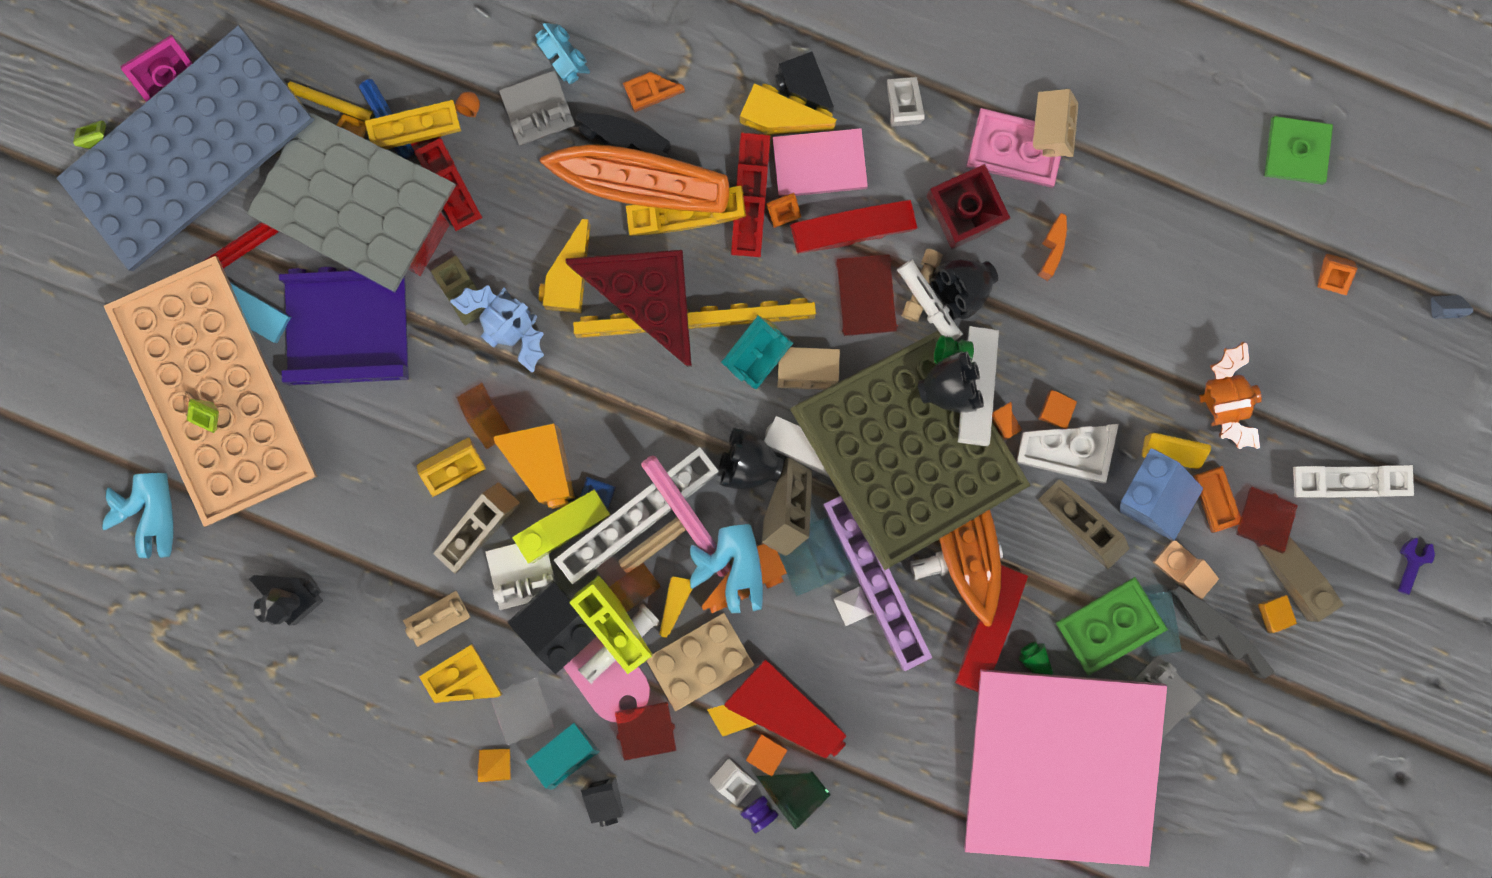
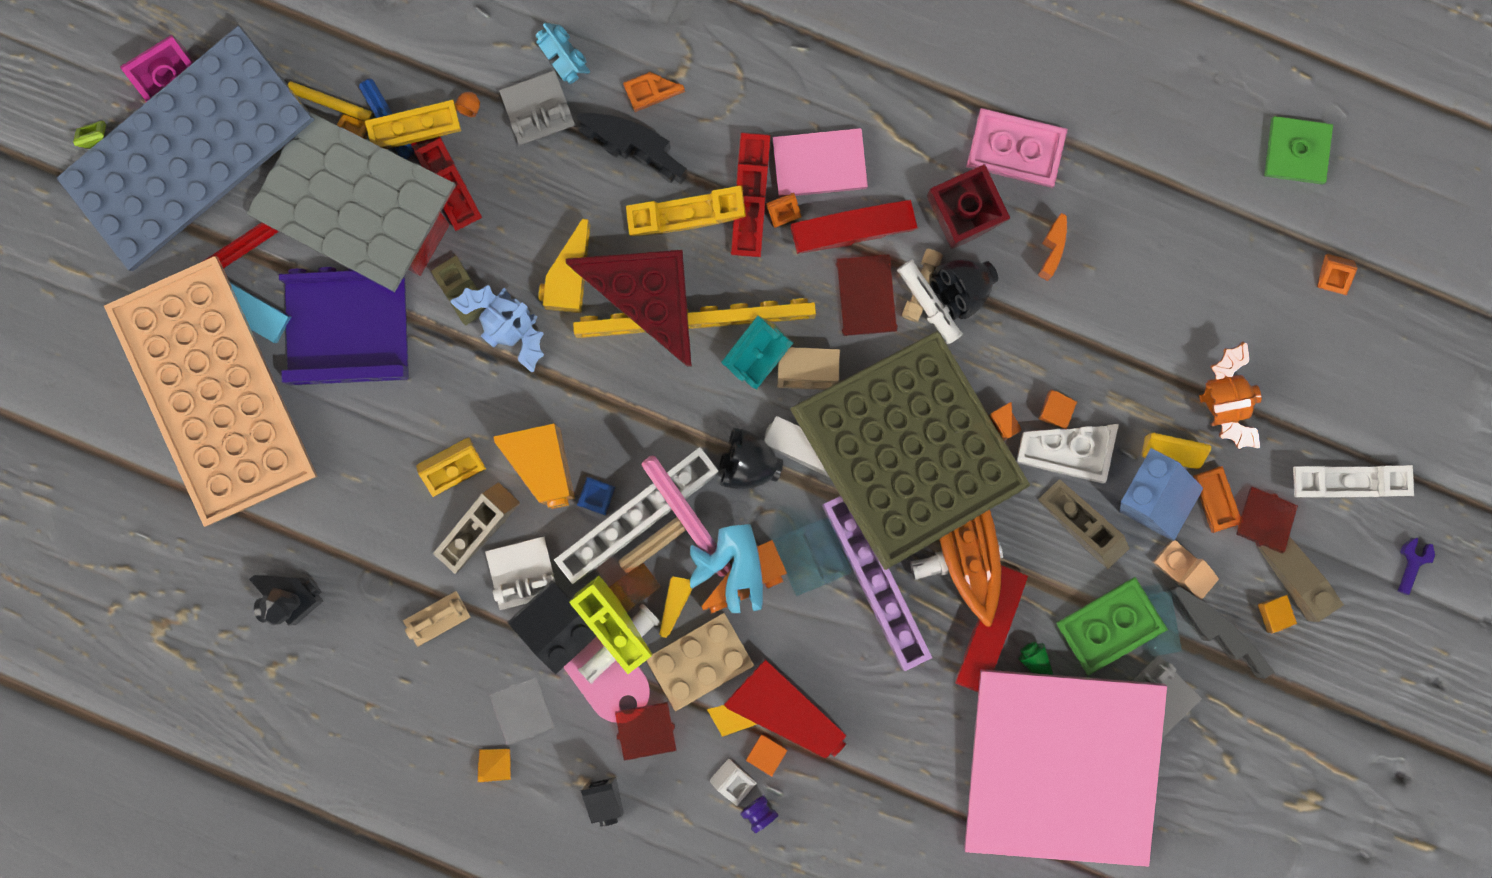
(157, 517): medium azure piece -> none
(203, 414): lime slope -> none
(460, 678): yellow wing -> none
(483, 415): clear orange slope -> none
(561, 527): neon yellow slope -> none
(562, 756): teal hinge -> none
(639, 178): orange piece -> none
(777, 114): yellow slope -> none
(788, 513): dark tan slope -> none
(795, 795): clear green slope -> none
(804, 80): black slope -> none
(853, 606): white slope -> none
(905, 101): white slope -> none
(946, 346): green wheel -> none
(953, 384): black piece -> none
(976, 425): white tile -> none
(1056, 123): tan hinge -> none
(1450, 307): sand blue slope -> none

